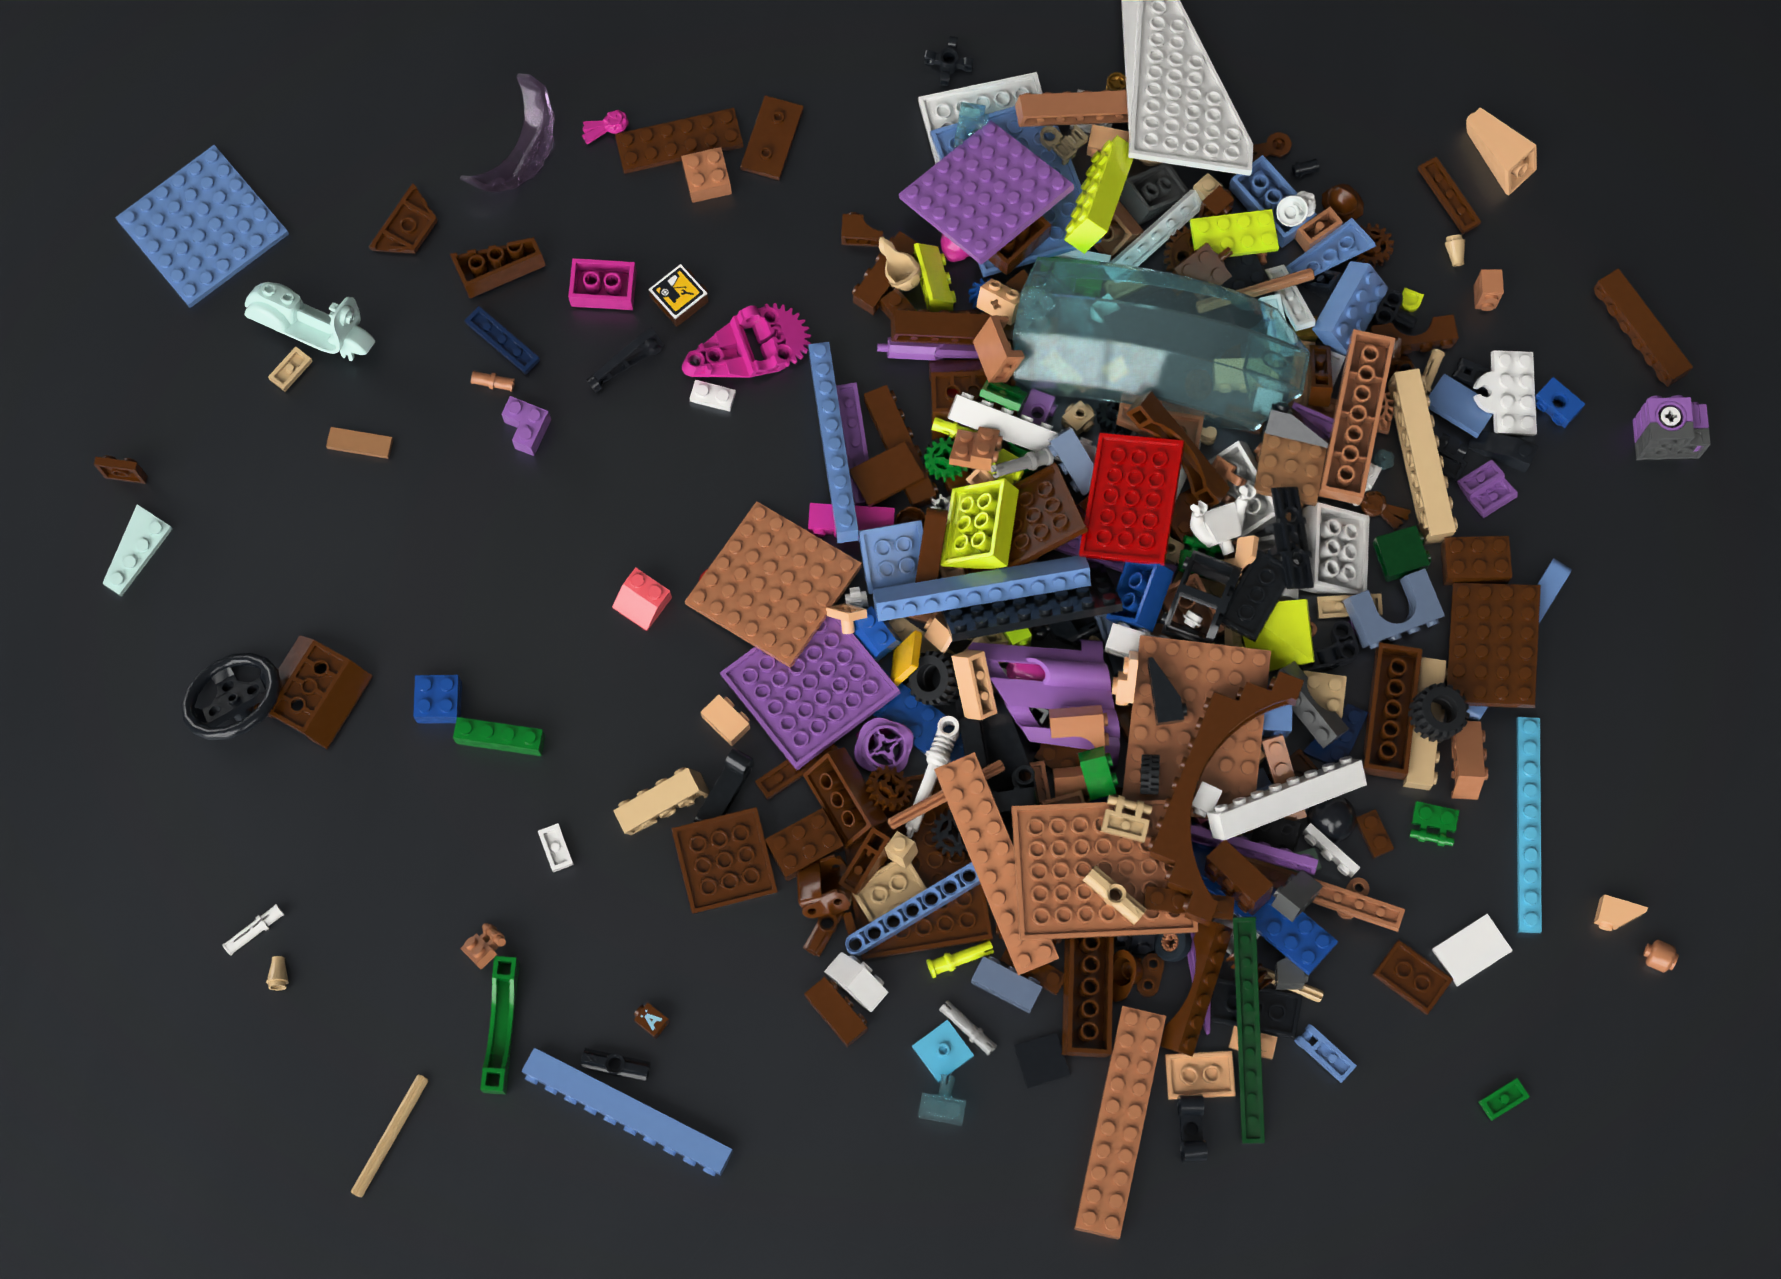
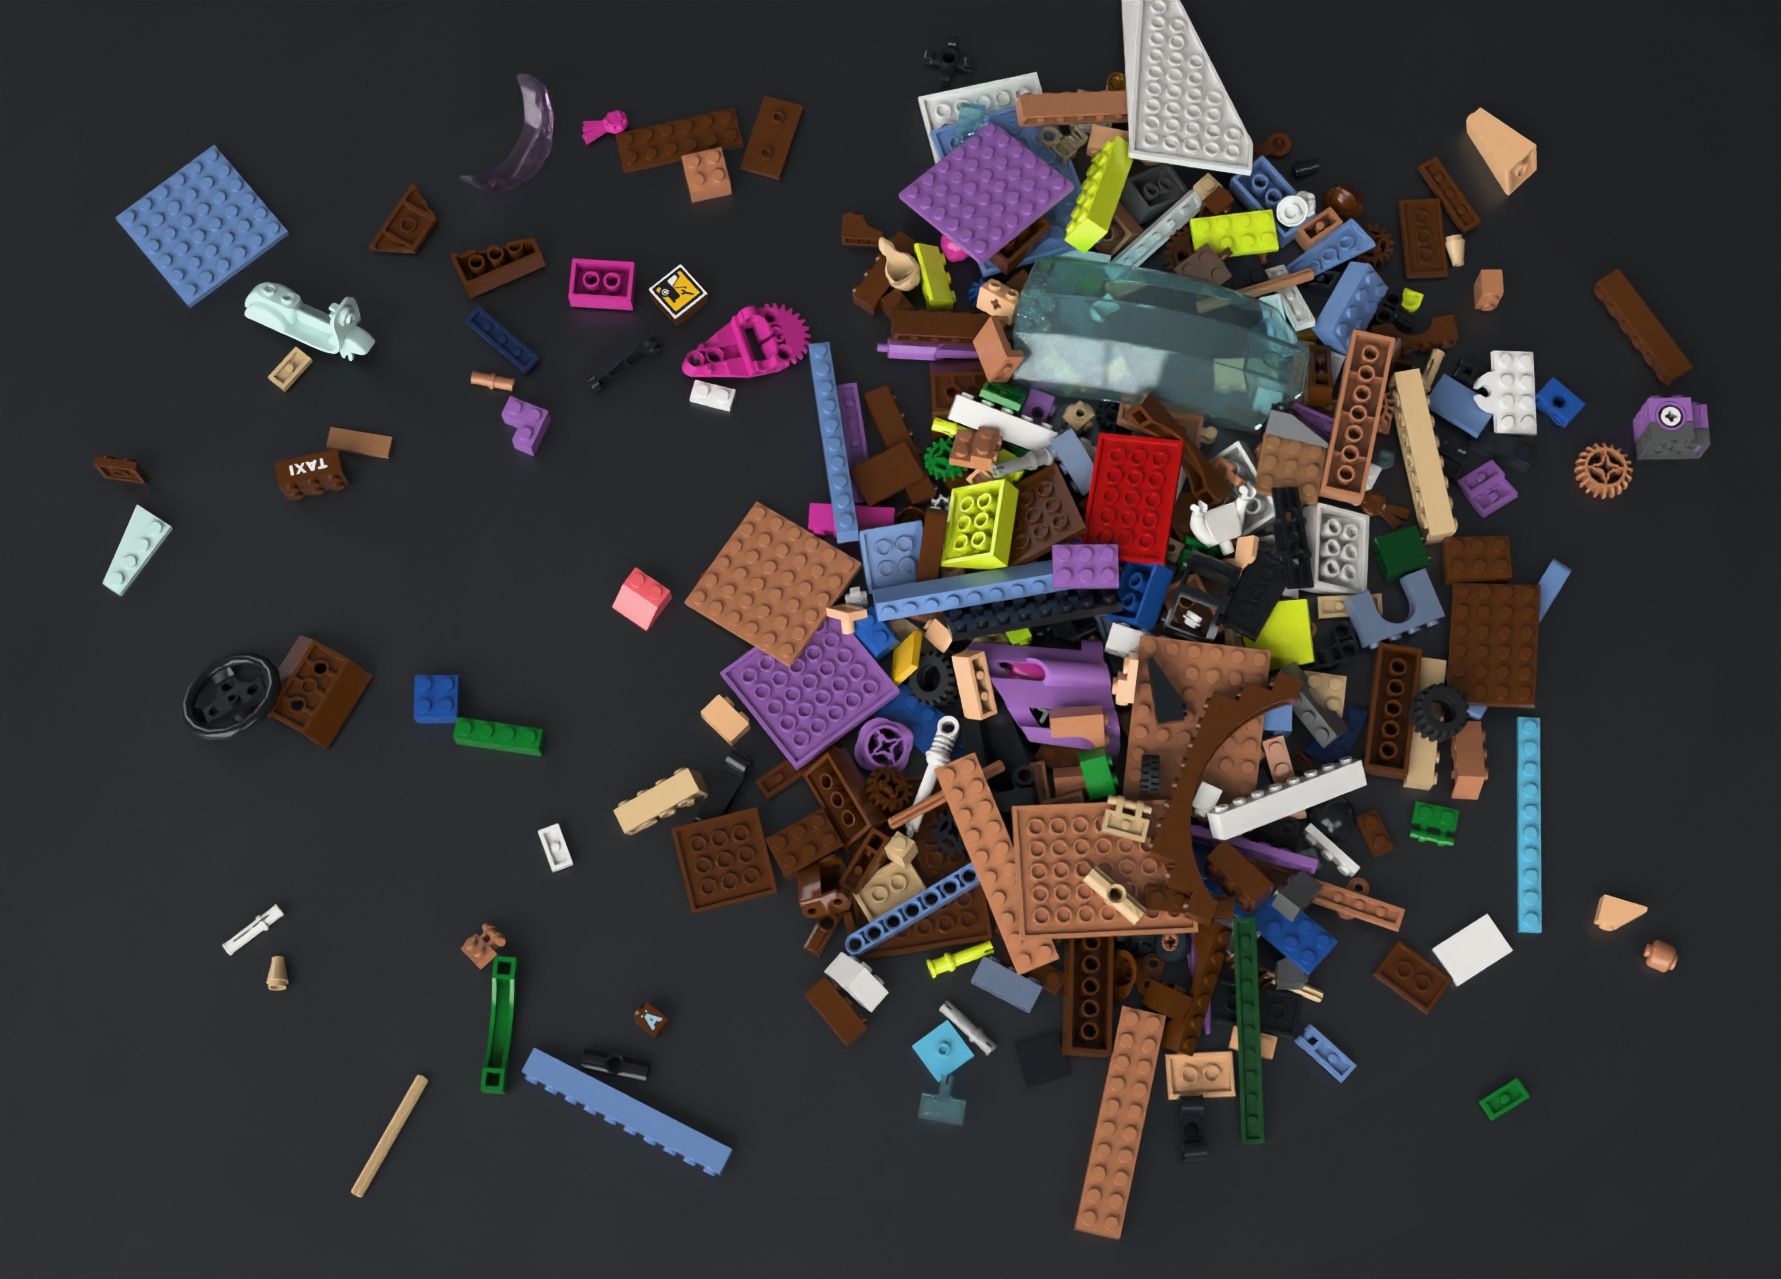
(312, 474): none -> reddish brown brick
(1085, 566): none -> medium lavender plate
(1167, 1000): none -> reddish brown brick
(1422, 238): none -> reddish brown plate
(1619, 468): none -> nougat gear

